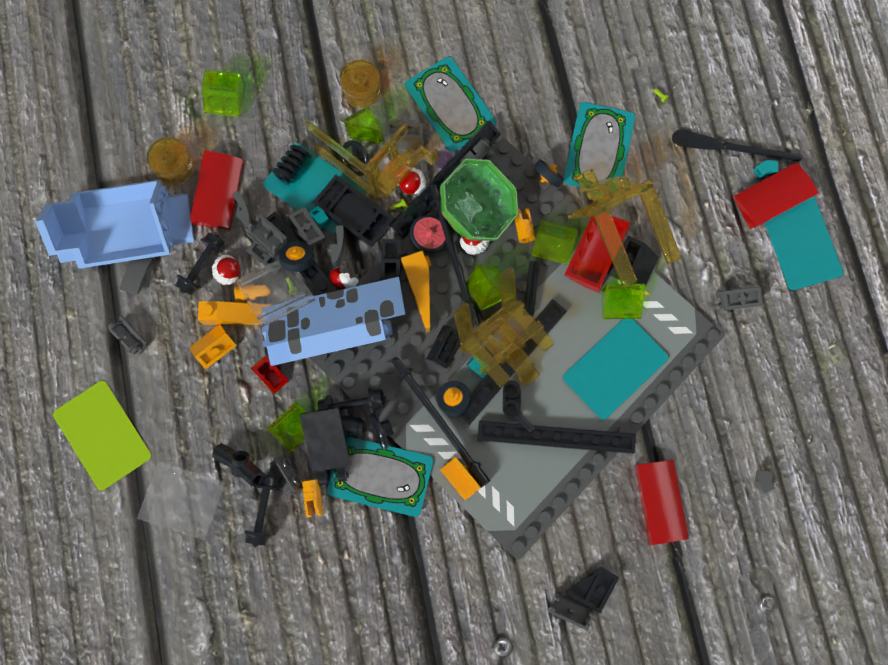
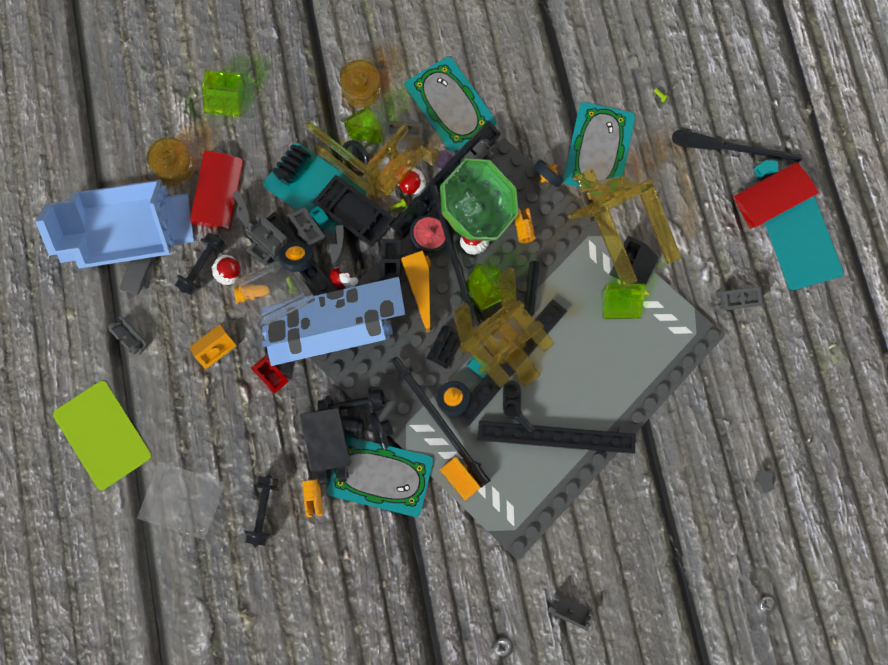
(225, 313): light orange slope -> none
(240, 464): black piece -> none
(281, 467): dark grey hinge -> none
(288, 427): clear neon green slope -> none
(554, 242): clear neon green slope -> none
(591, 259): red slope -> none
(594, 589): black wing -> none
(615, 368): teal sticker -> none
(661, 502): red slope -> none

